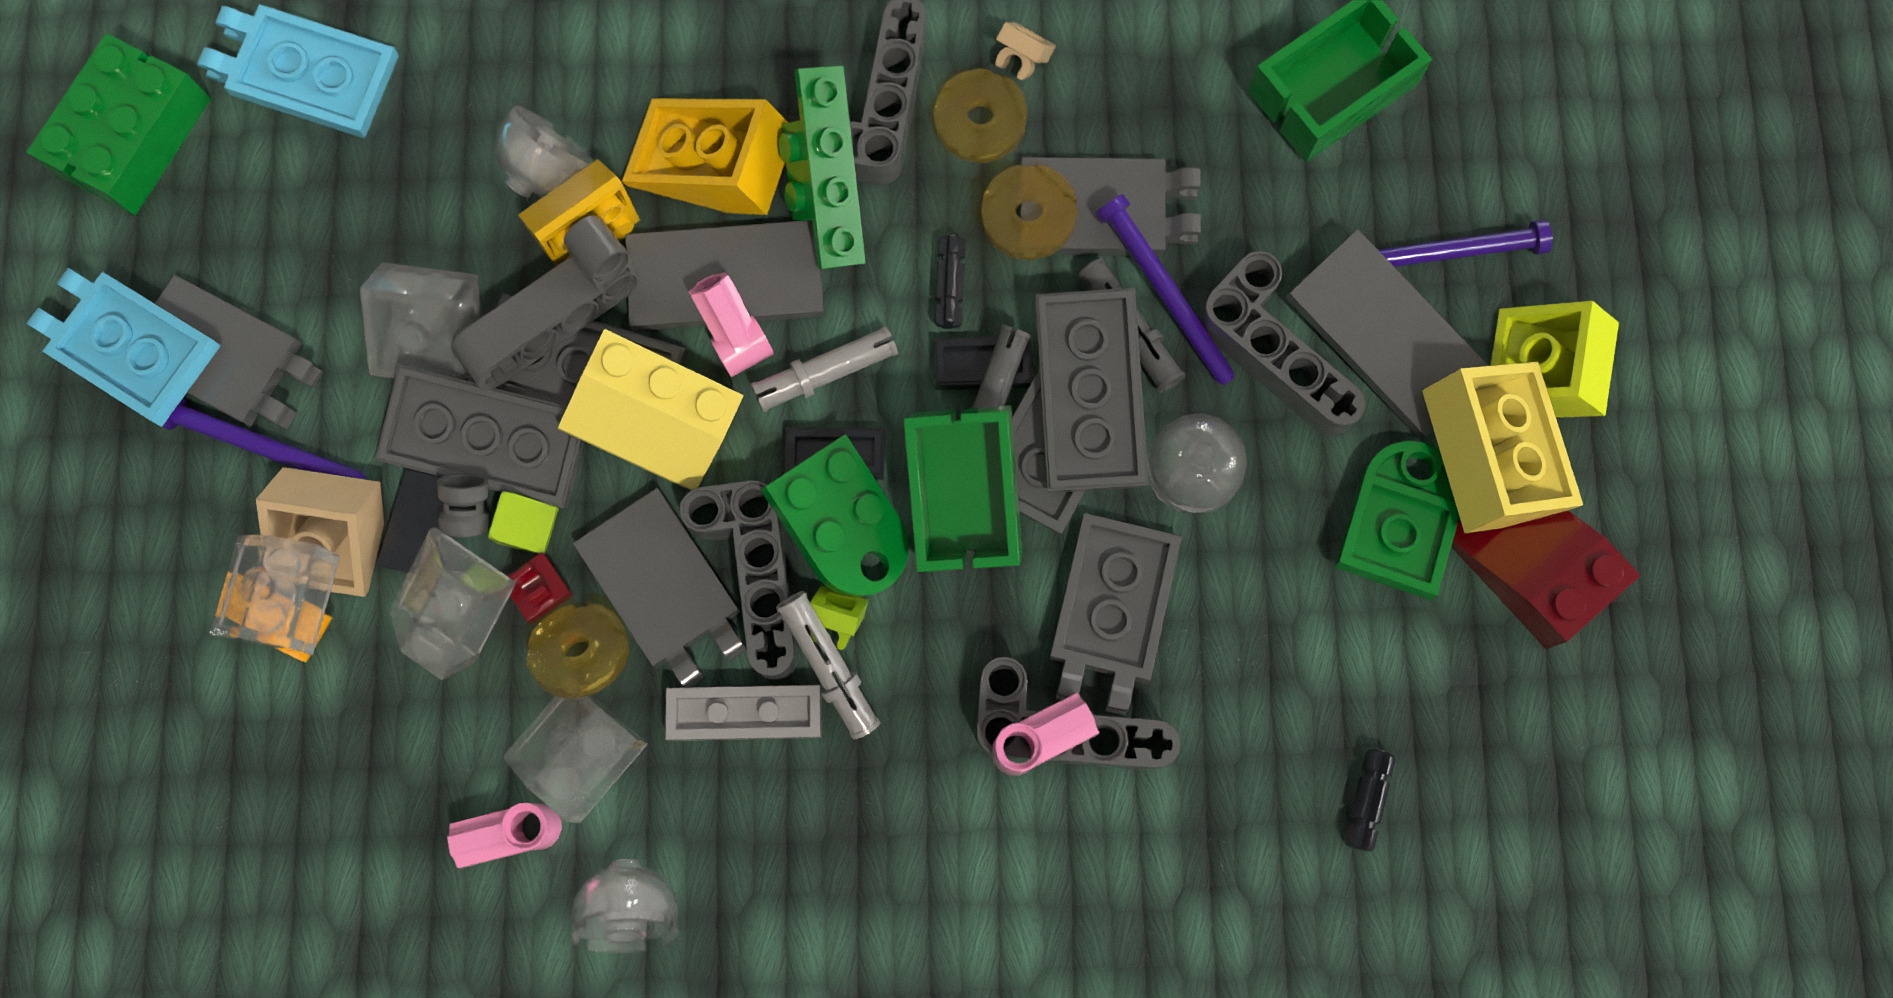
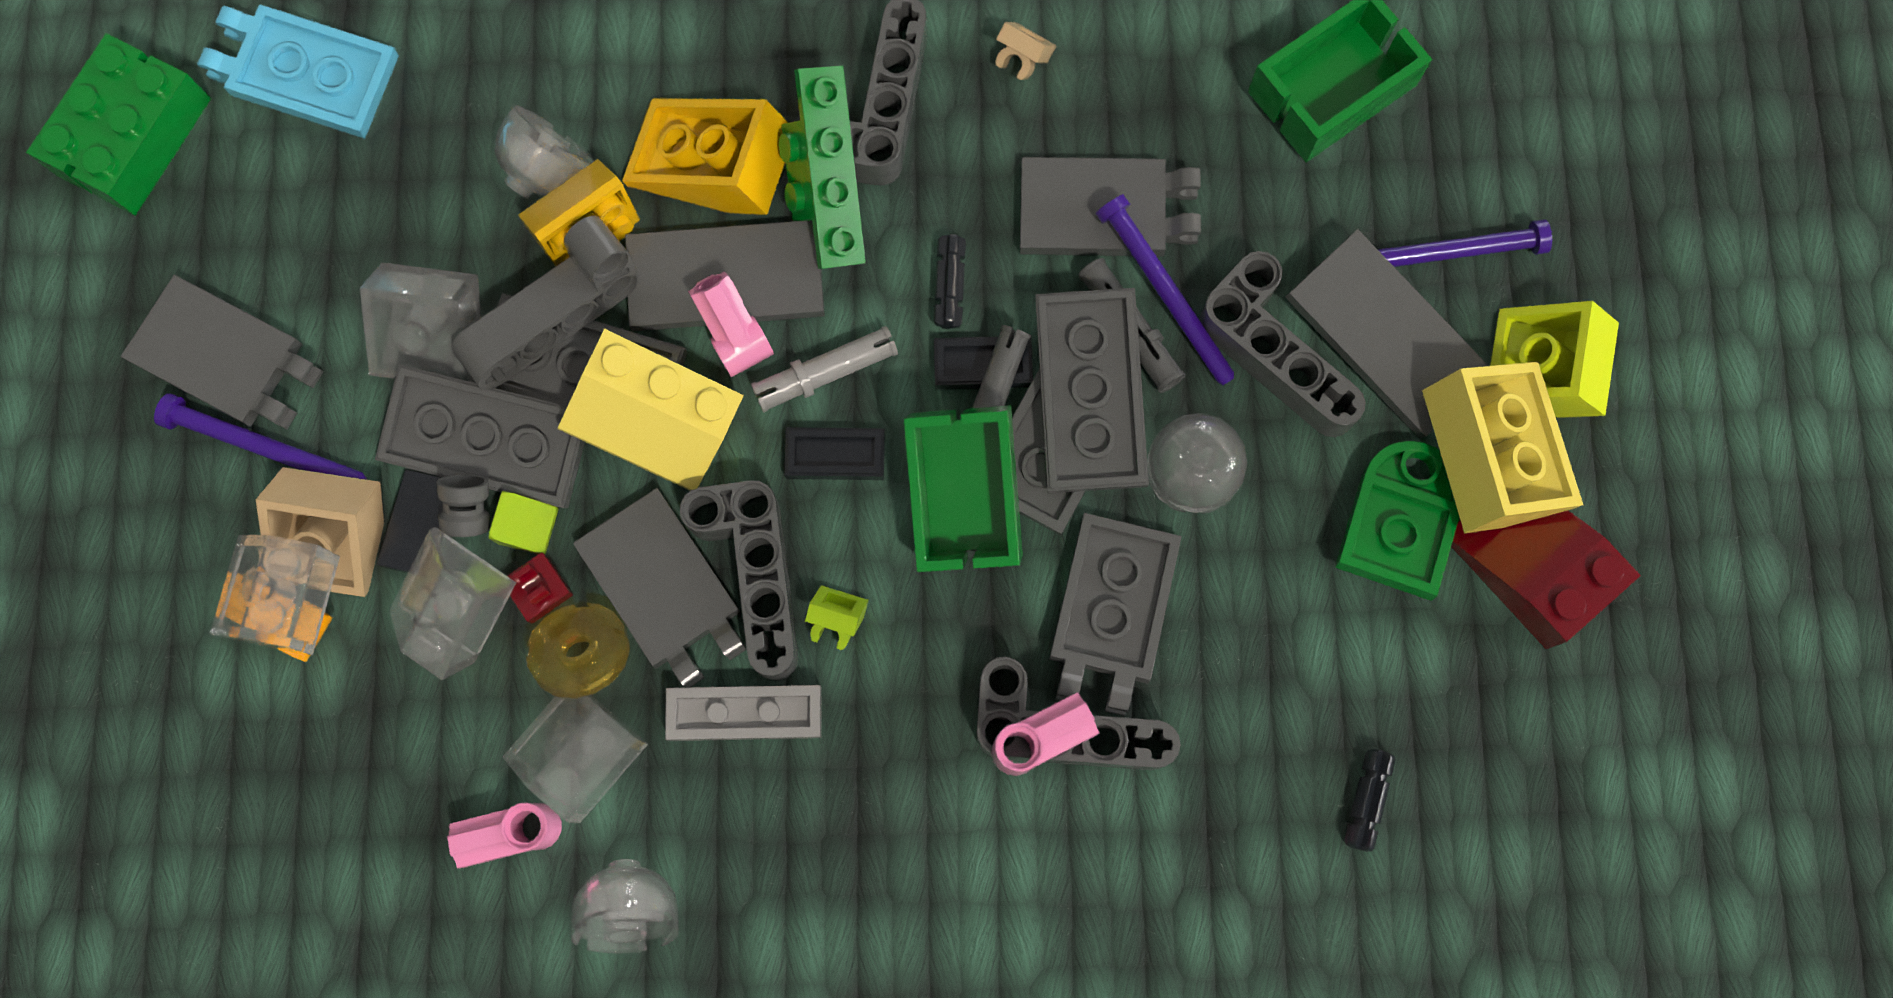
(126, 345): medium azure tile -> none
(838, 517): green plate -> none
(857, 716): light grey pin -> none
(980, 141): clear yellow tile -> none
(1029, 238): clear yellow tile -> none

